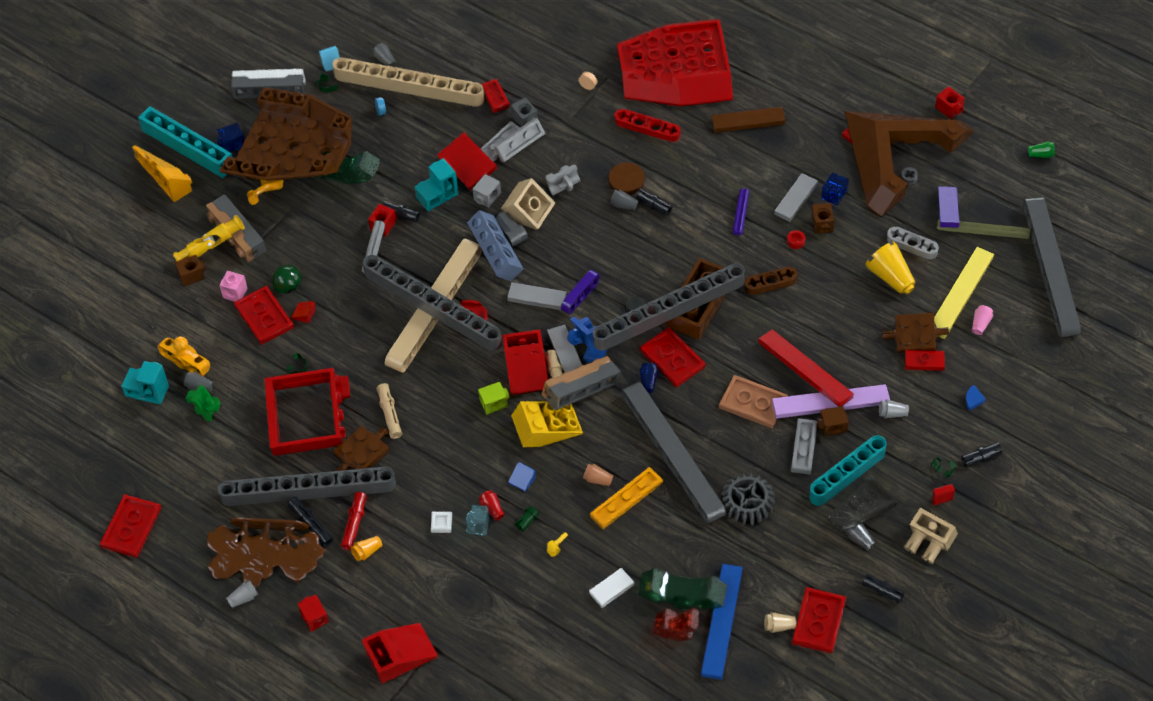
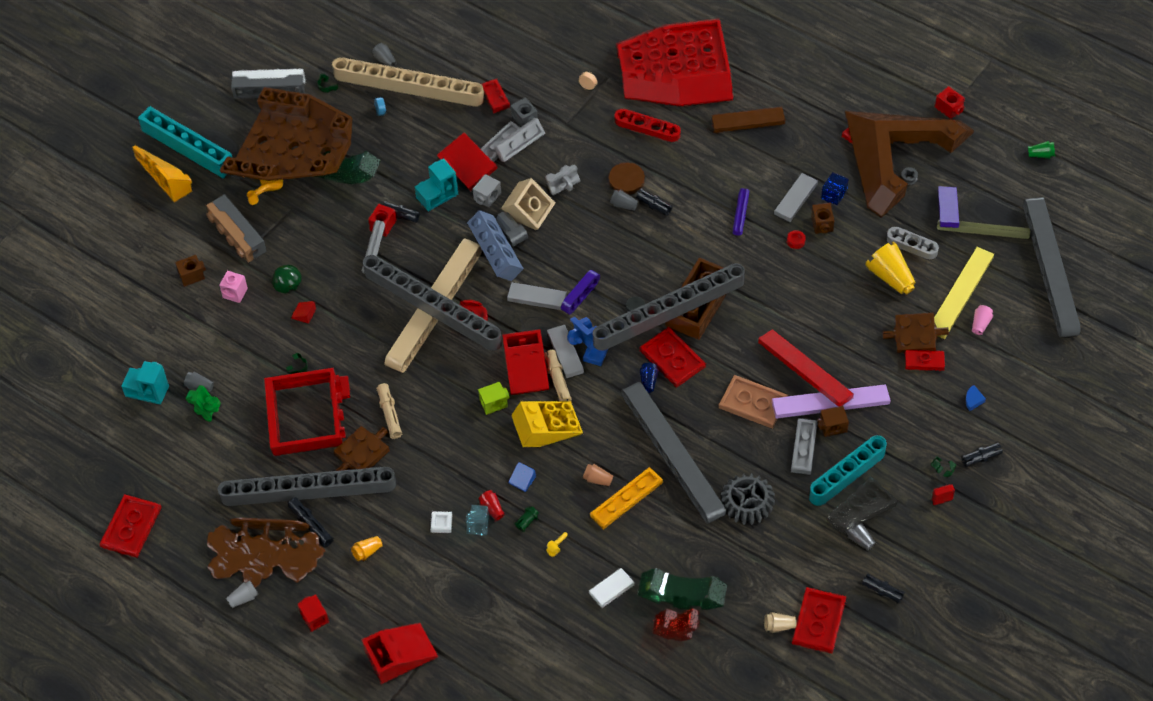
(183, 355): light orange piece -> none
(201, 245): yellow piece -> none
(230, 137): clear blue brick -> none
(263, 315): red tile -> none
(328, 56): medium azure slope -> none
(355, 513): red pin -> none
(580, 383): dark grey piece -> none
(722, 624): blue tile -> none
(763, 286): reddish brown beam -> none
(892, 409): light grey cone -> none
(935, 530): tan brick -> none

